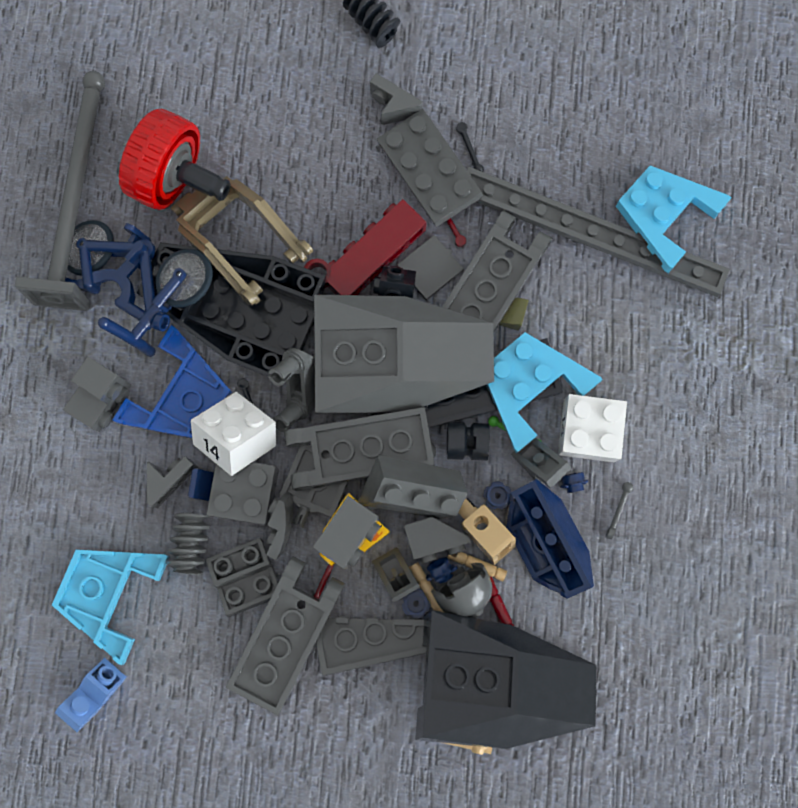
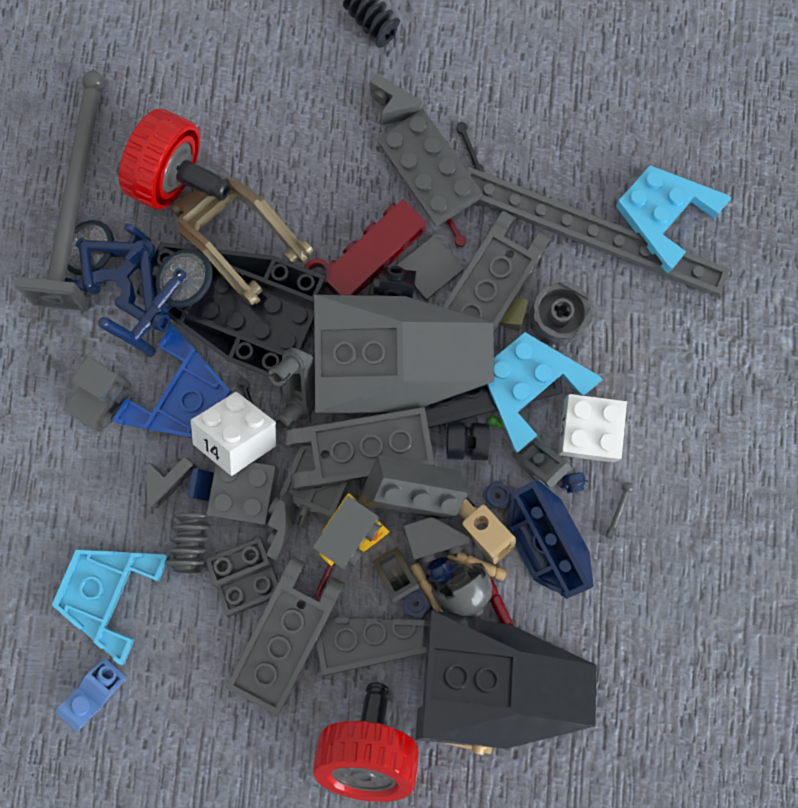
(366, 756): none -> red wheel
(576, 314): none -> dark grey brick

